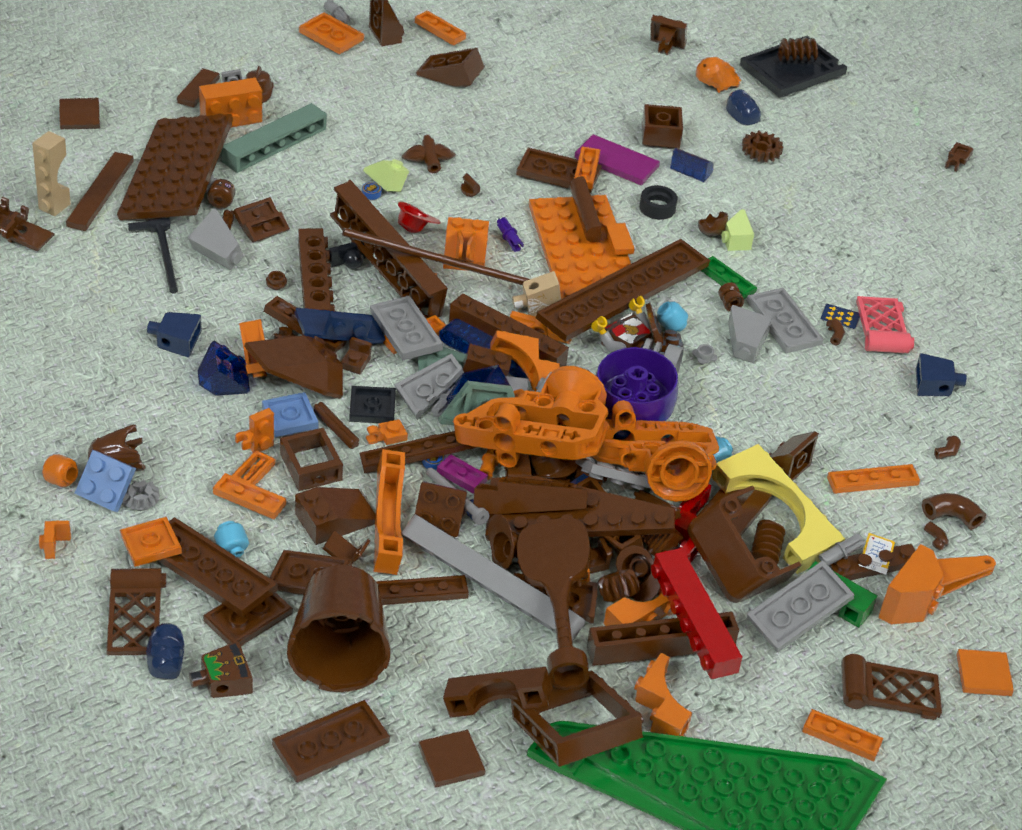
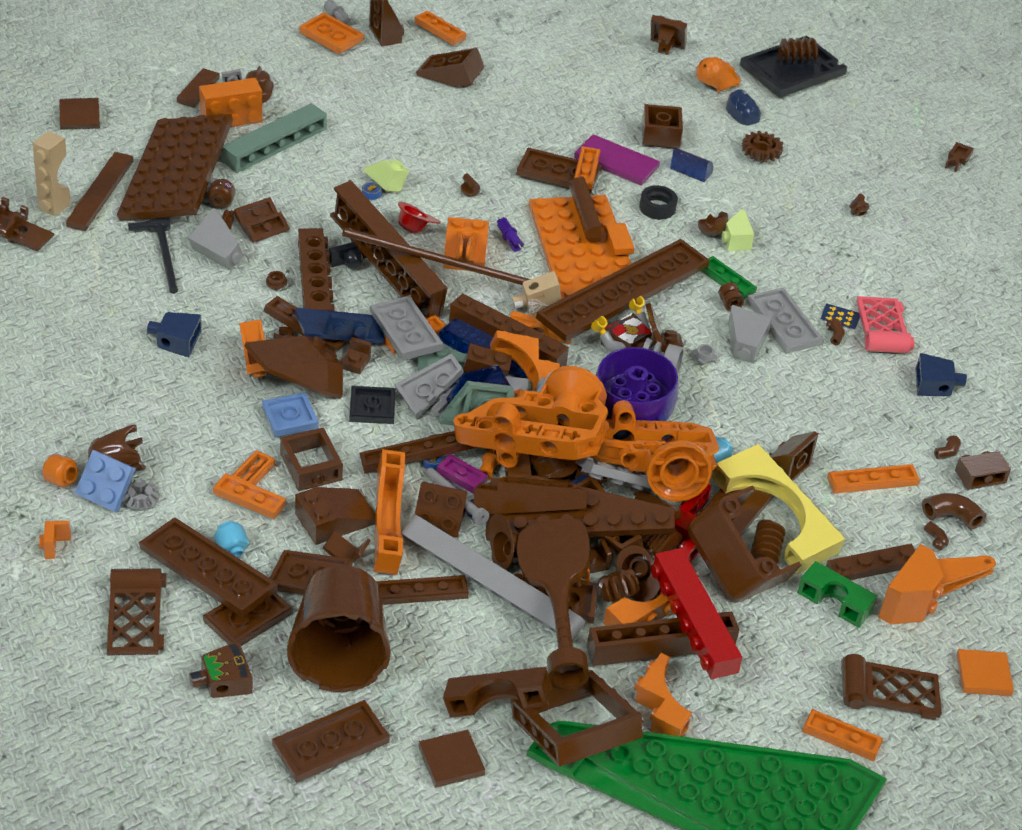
(150, 541): orange tile -> none
(165, 651): dark blue piece -> none
(223, 371): clear blue slope -> none
(260, 432): orange plate -> none
(336, 425): reddish brown axle -> none
(389, 432): orange plate -> none
(429, 153): reddish brown plant -> none
(672, 316): medium azure head -> none
(800, 606): light grey plate -> none
(842, 549): light grey axle -> none
(859, 206): none -> reddish brown plate
(873, 546): white sticker -> none
(983, 469): none -> reddish brown brick

